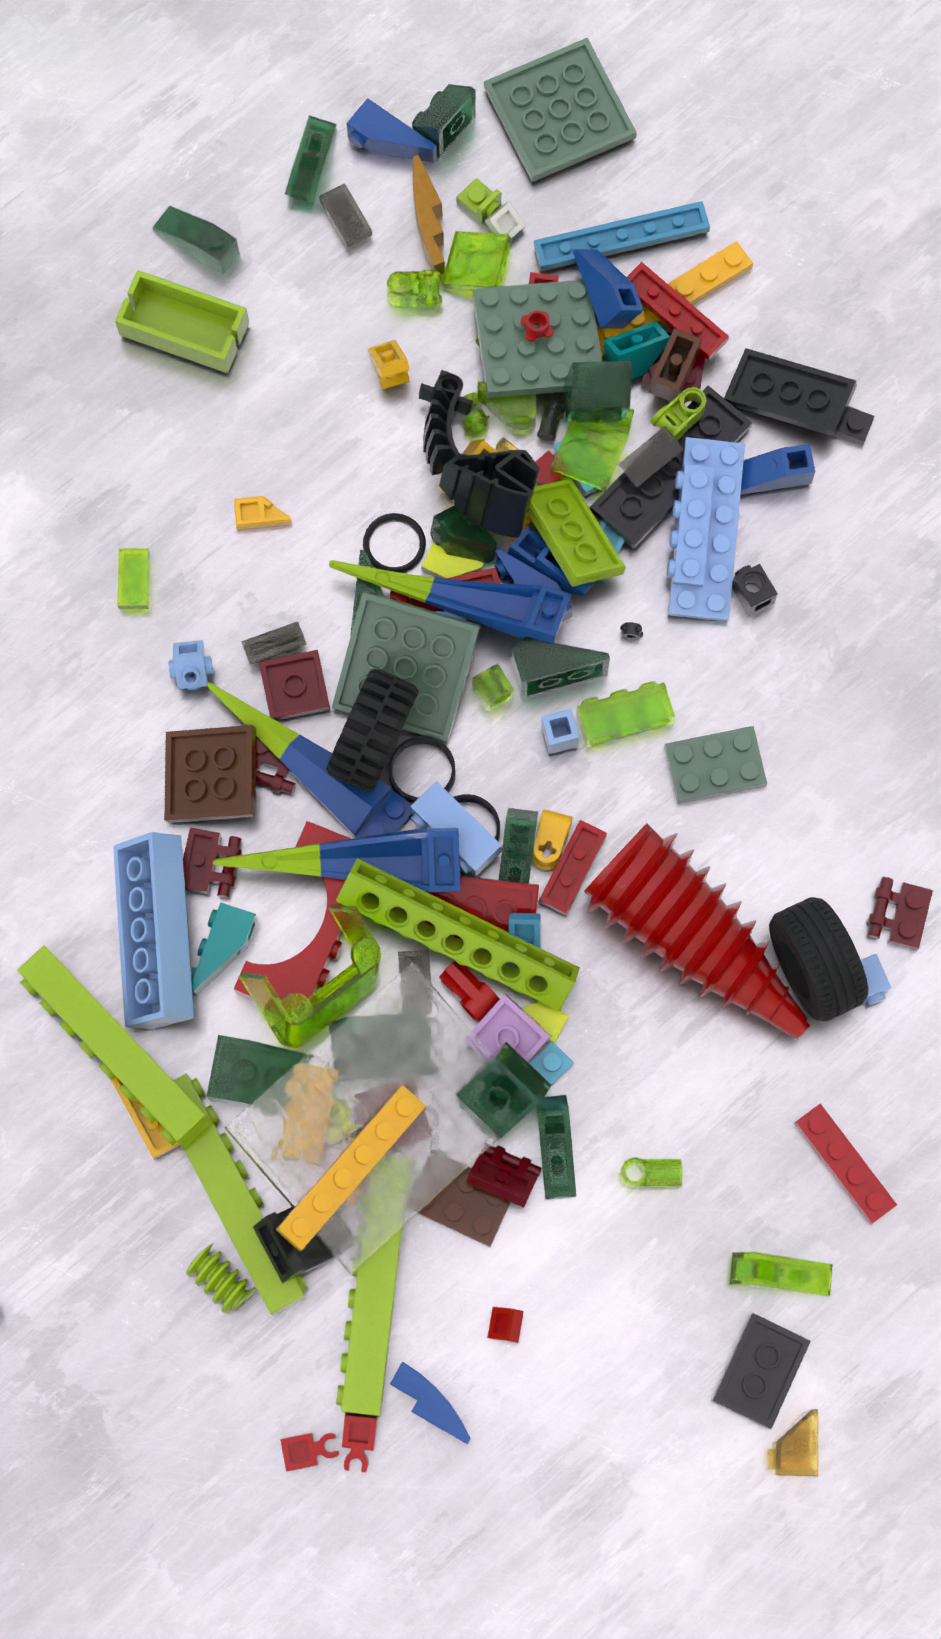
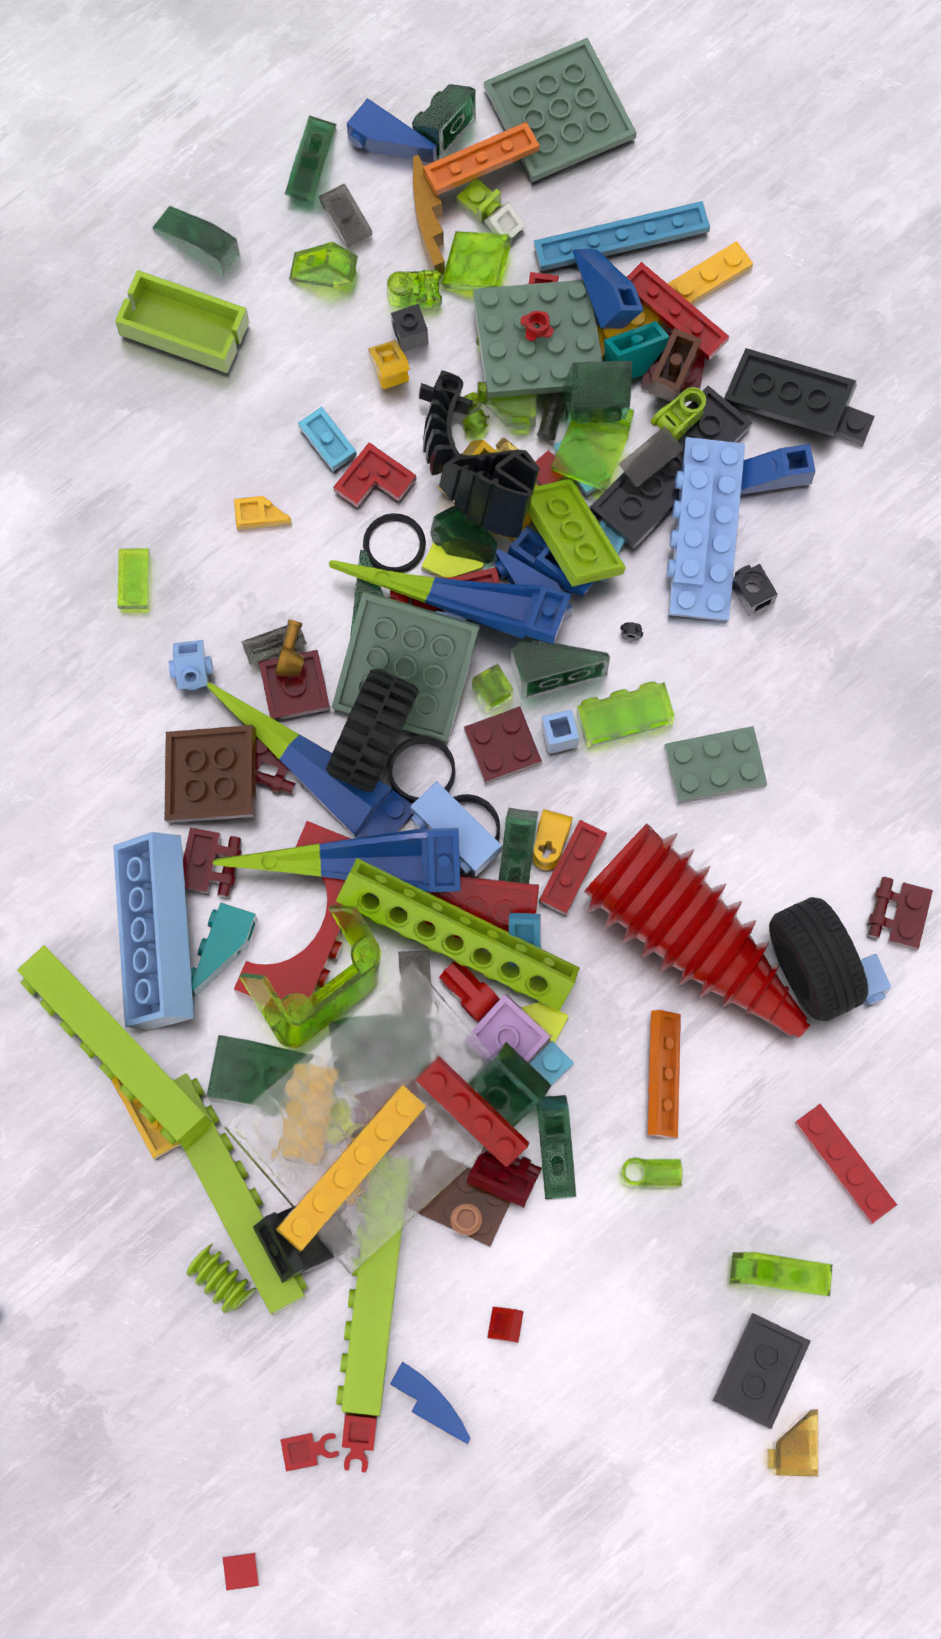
(240, 1571): none -> red tile
(289, 660): none -> pearl gold bar
(324, 265): none -> clear neon green slope
(327, 438): none -> medium azure plate
(371, 469): none -> red plate
(409, 328): none -> black brick
(466, 1219): none -> nougat plate
(472, 1111): none -> red plate
(481, 158): none -> orange plate
(502, 745): none -> dark red plate
(664, 1074): none -> orange plate

